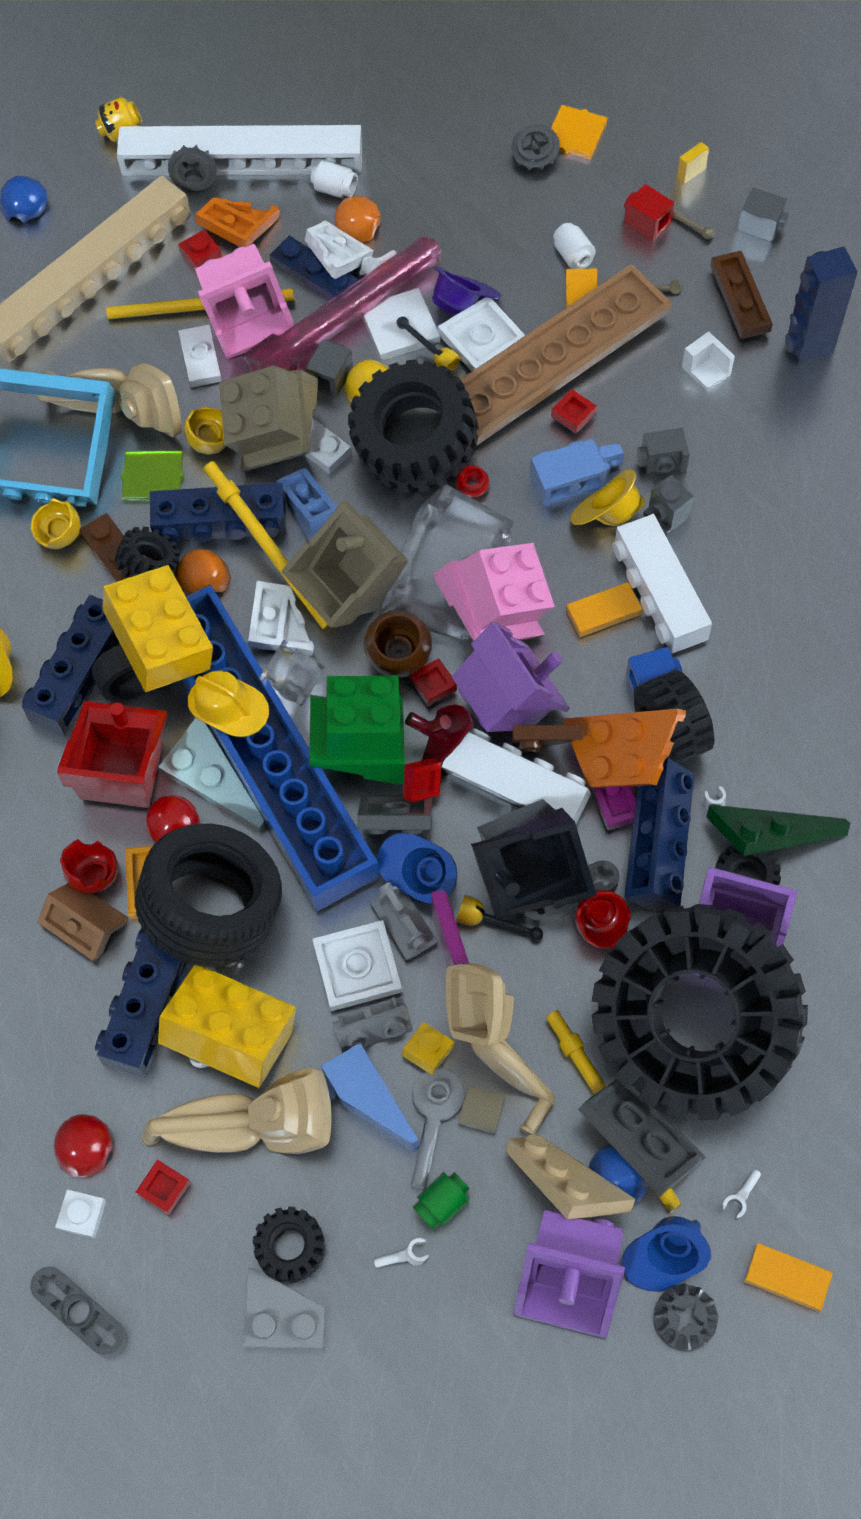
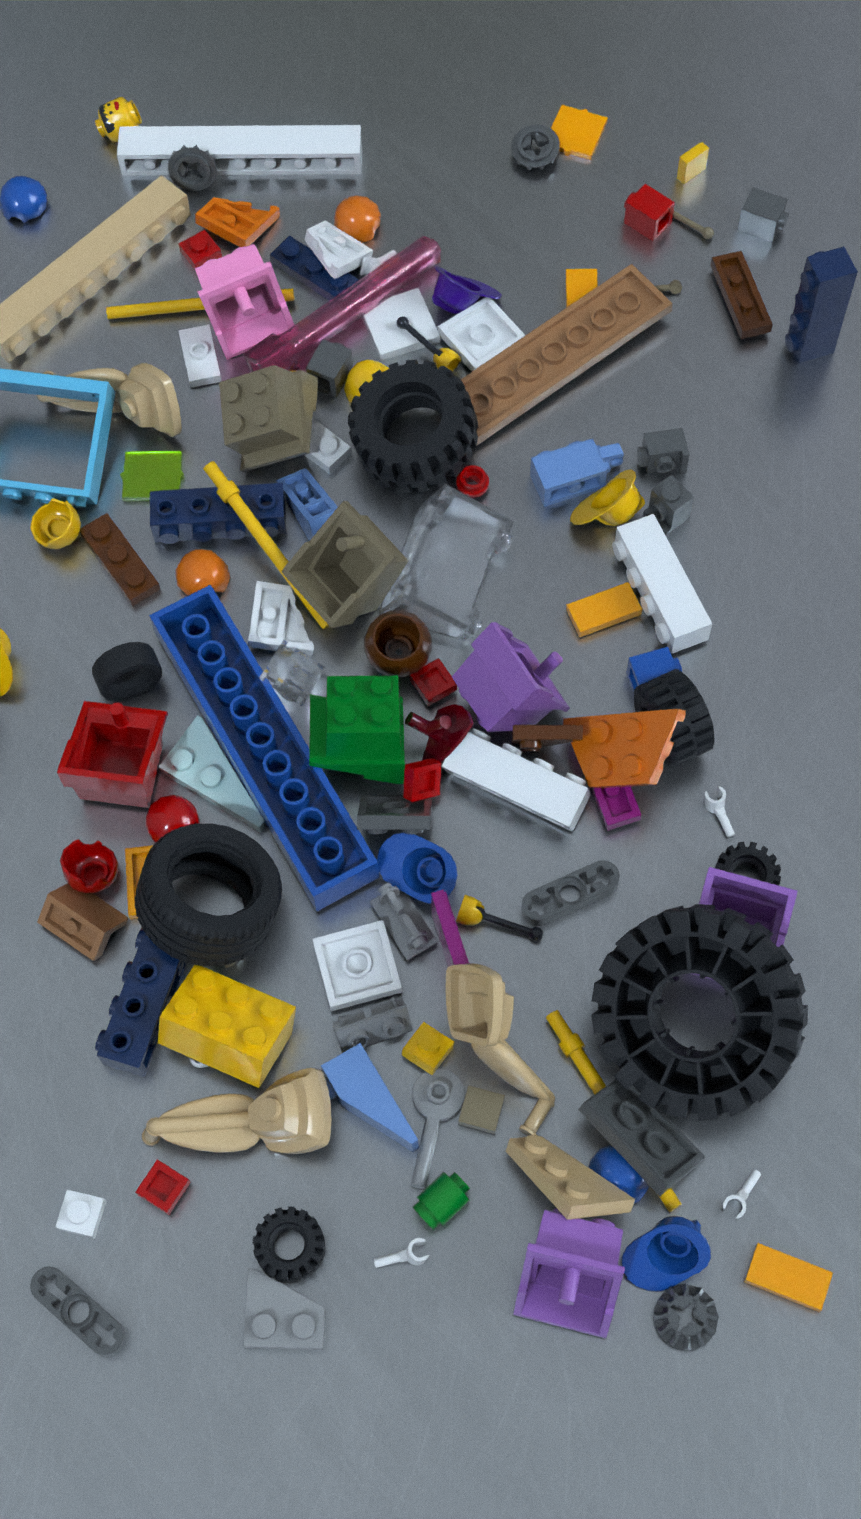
(68, 676): dark blue brick -> none
(82, 1145): red hair -> none
(143, 543): black tyre -> none
(157, 628): yellow brick -> none
(205, 430): yellow hair -> none
(228, 704): yellow piece -> none
(334, 179): white brick -> none
(498, 587): bright pink piece -> none
(532, 860): black piece -> none
(573, 411): red plate -> none
(574, 246): white brick -> none
(603, 919): red hair -> none
(660, 839): dark blue brick -> none
(707, 361): white panel -> none
(764, 830): dark green wing -> none

